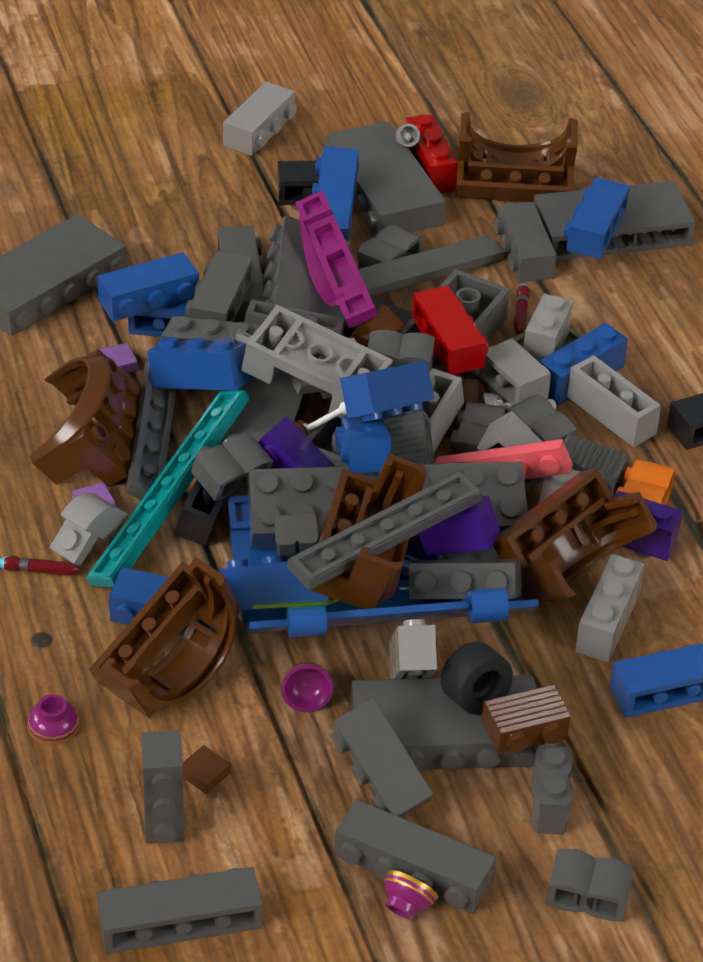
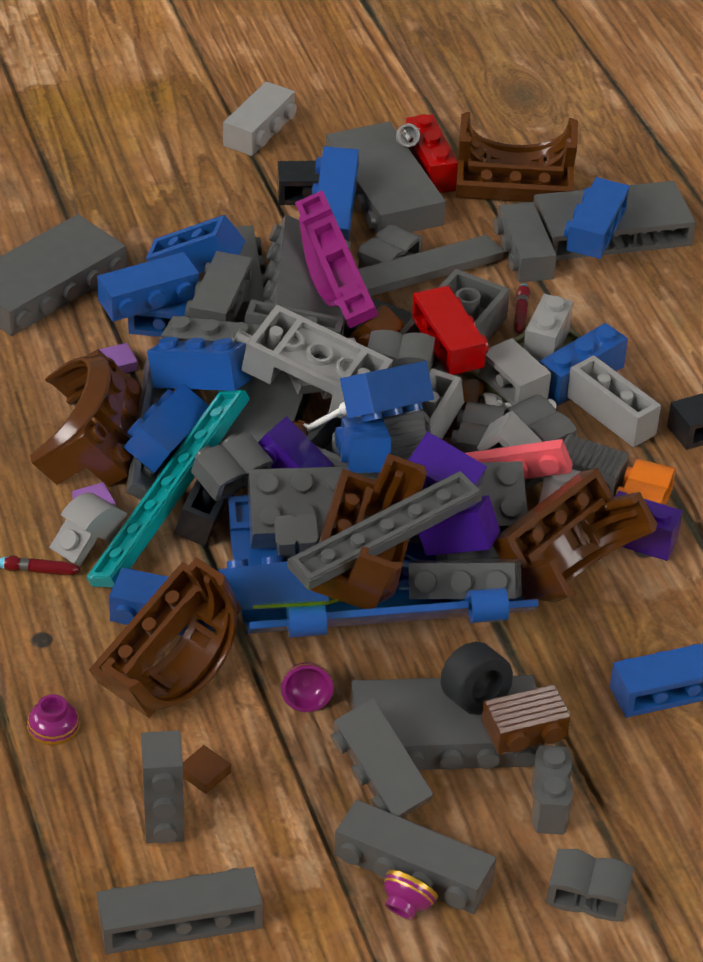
(165, 426): none -> blue brick
(199, 242): none -> blue brick
(413, 650): light grey brick -> none
(445, 460): none -> dark purple brick
(609, 608): light grey brick -> none

